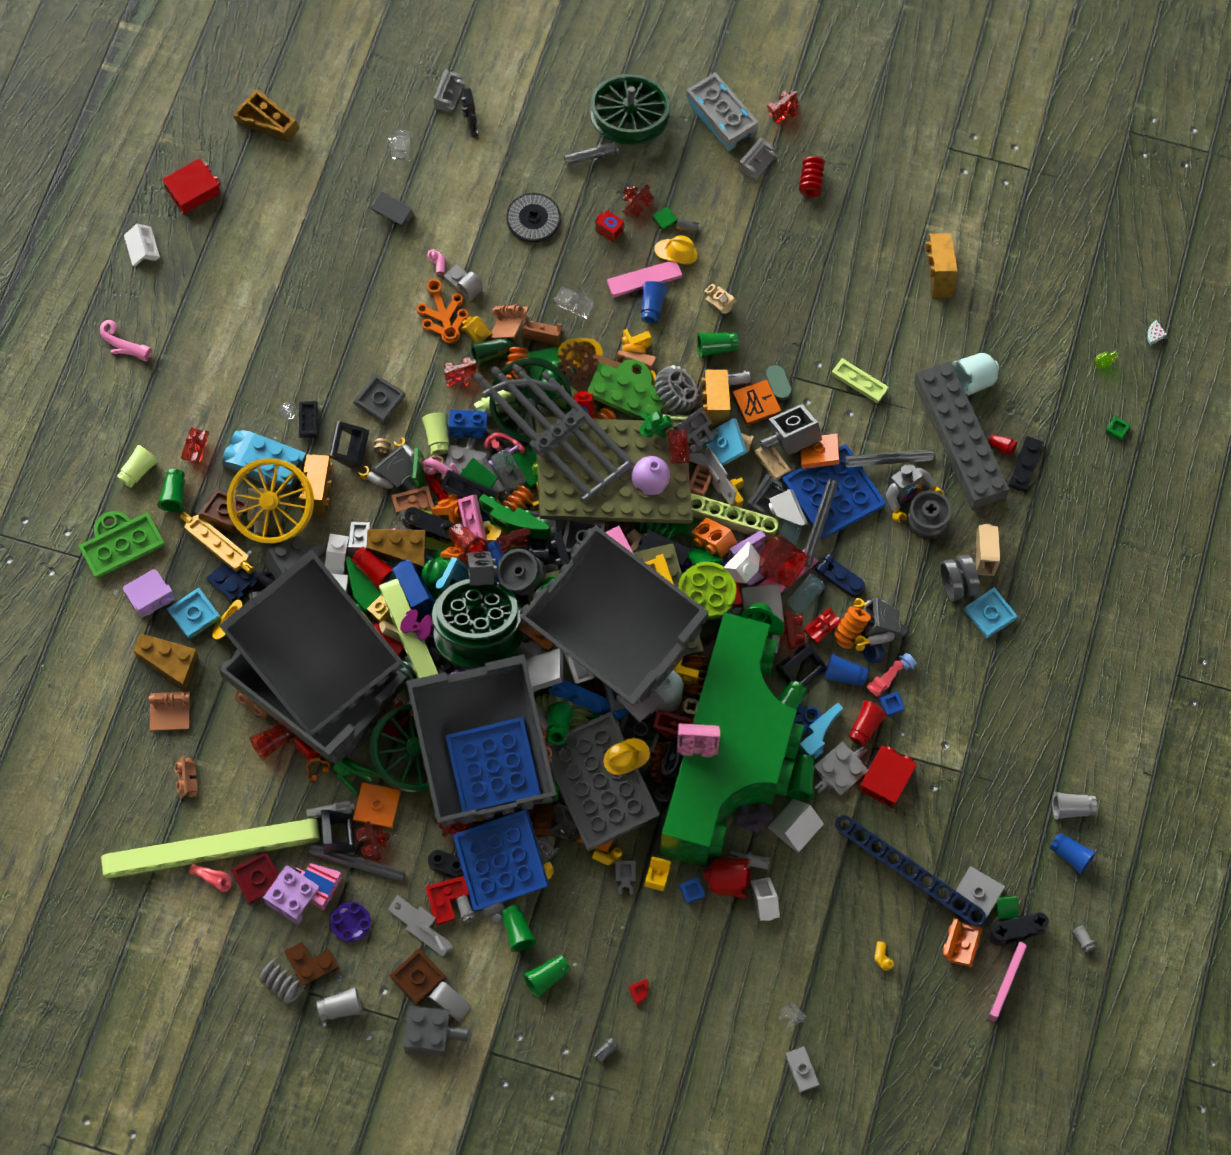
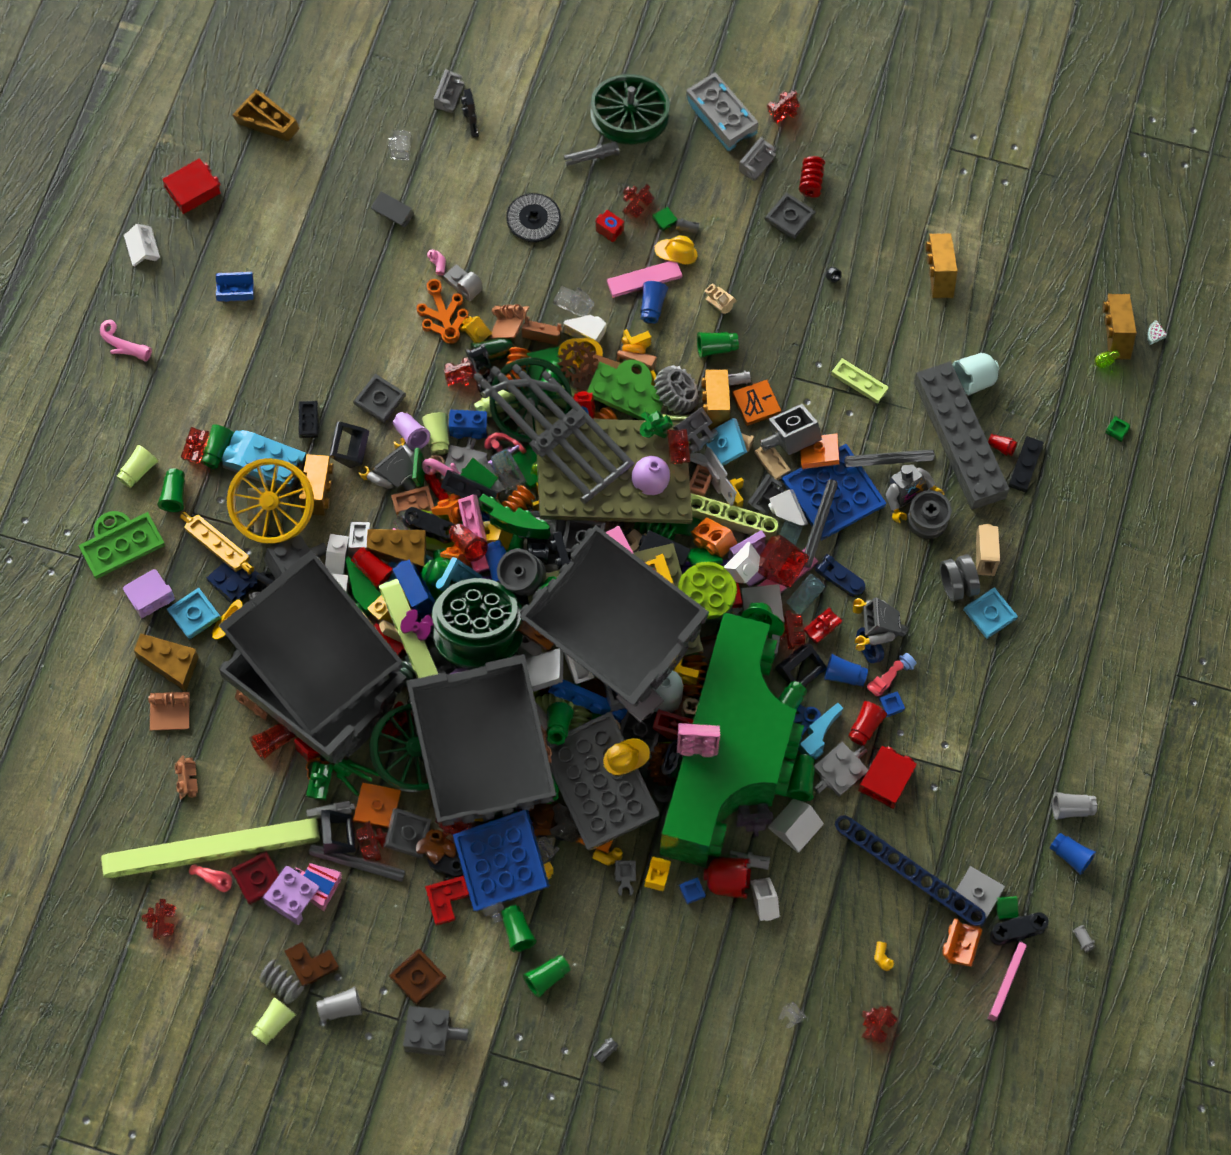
(162, 910): none -> clear red hips
(216, 511): reddish brown plate -> none
(218, 441): none -> green plant
(234, 286): none -> blue bracket
(272, 1021): none -> yellowish green plant
(288, 411): clear plate -> none
(319, 781): none -> green hips
(350, 922): dark purple dish -> none
(382, 446): tan bush -> none
(405, 832): none -> dark grey plate
(412, 432): none -> lavender plant
(419, 924): light grey piece -> none
(435, 847): none -> reddish brown plate
(449, 999): light grey panel -> none
(467, 914): light grey pin -> none
(479, 359): none -> black piece
(481, 568): dark grey brick -> none
(493, 764): blue plate -> none
(516, 538): clear red plate -> none
(585, 327): none -> white slope
(639, 991): red tile -> none
(778, 382): sand green tile -> none
(790, 215): none -> dark grey plate
(801, 1069): light grey plate -> none
(836, 272): none -> black hinge
(851, 626): orange piece -> none
(874, 1021): none -> clear red hips
(1119, 324): none -> pearl gold wedge

